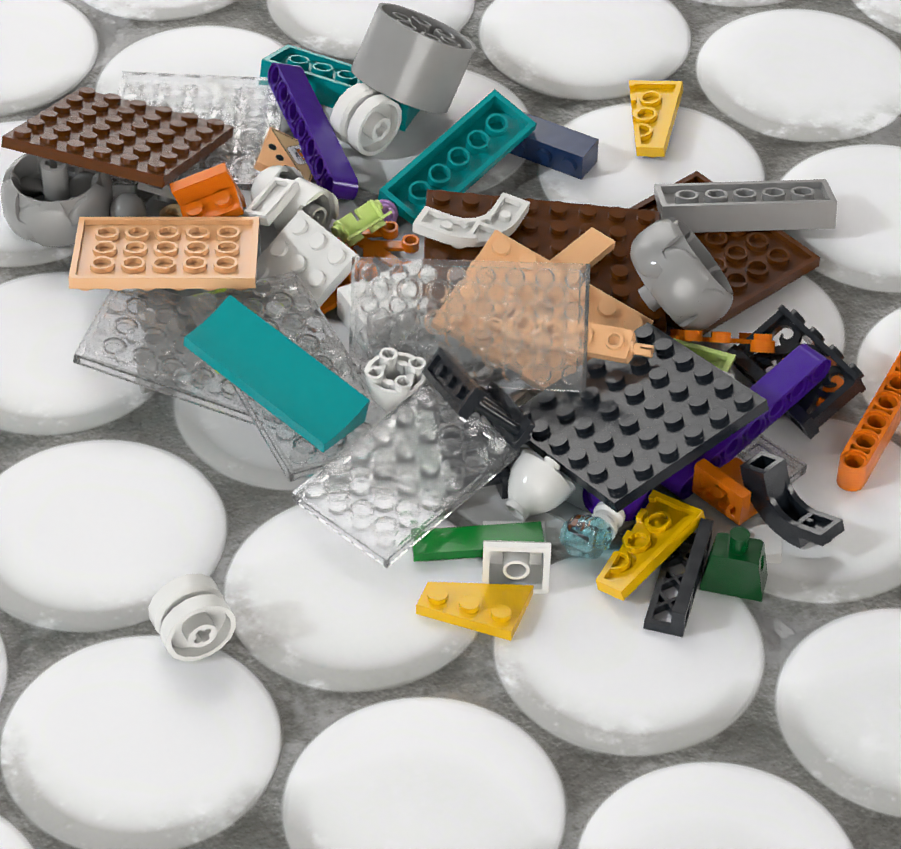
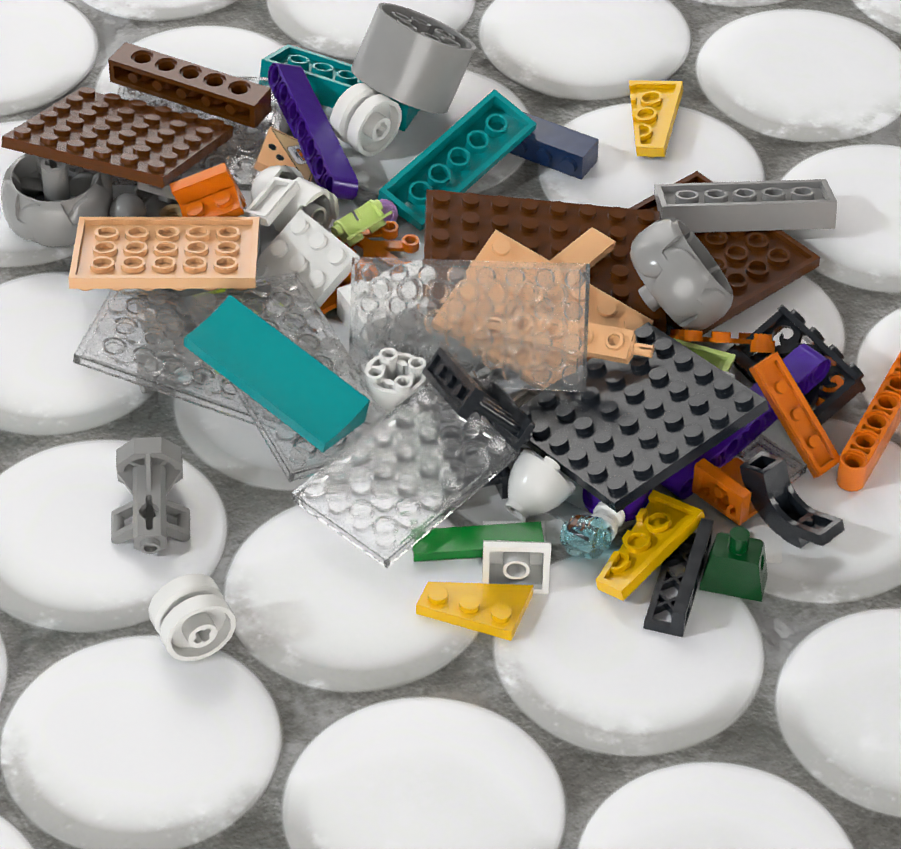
(149, 471): none -> light grey piece
(190, 85): none -> reddish brown brick
(472, 232): white plate -> none
(795, 414): none -> orange tile

